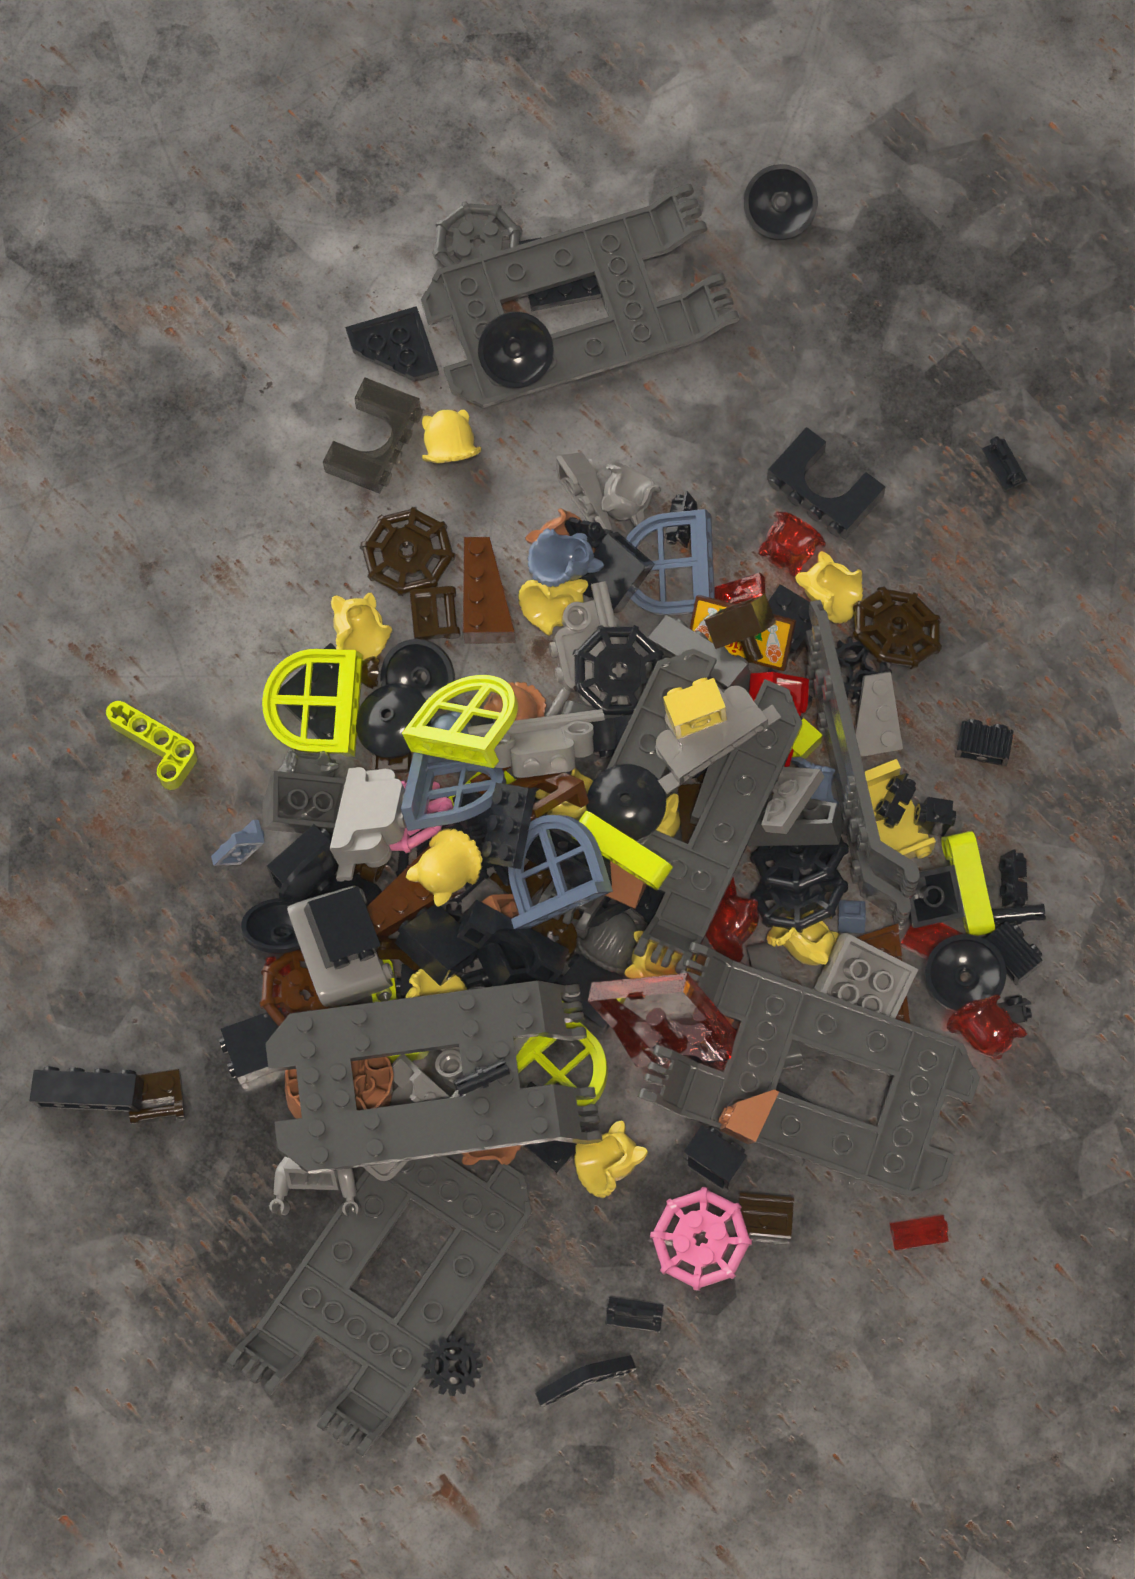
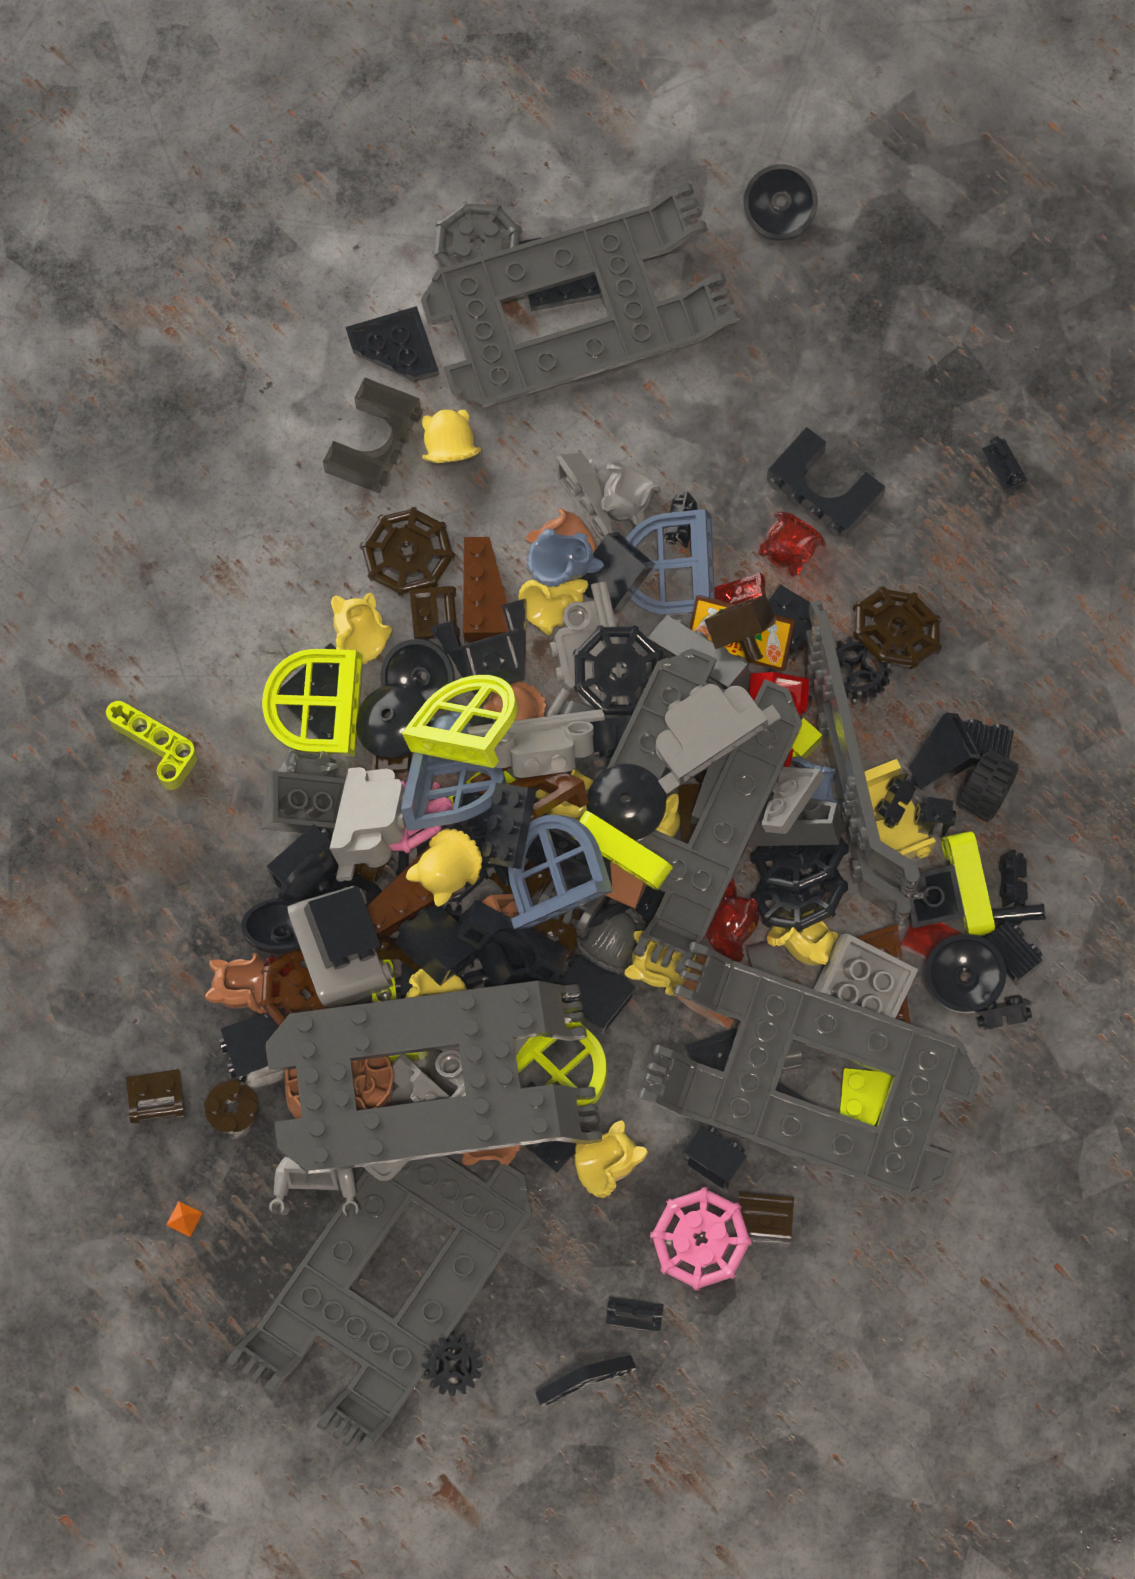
(87, 1089): black brick -> none
(184, 1219): none -> orange slope
(232, 1092): none -> dark brown plate
(237, 983): none -> nougat hair
(240, 845): sand blue bracket -> none
(370, 672): dark brown plate -> none
(481, 1077): black pin -> none
(494, 656): none -> black wing
(521, 366): black dish -> none
(593, 530): black hinge -> none
(663, 1013): clear red piece -> none
(695, 707): light yellow brick -> none
(746, 1118): nougat slope -> none
(833, 586): light yellow hair -> none
(851, 916): sand blue slope -> none
(864, 1094): none -> neon yellow wing
(877, 719): light grey wing -> none
(919, 1232): clear red hinge -> none
(944, 754): none -> black slope
(986, 1026): clear red hair -> none
(988, 785): none -> black tyre

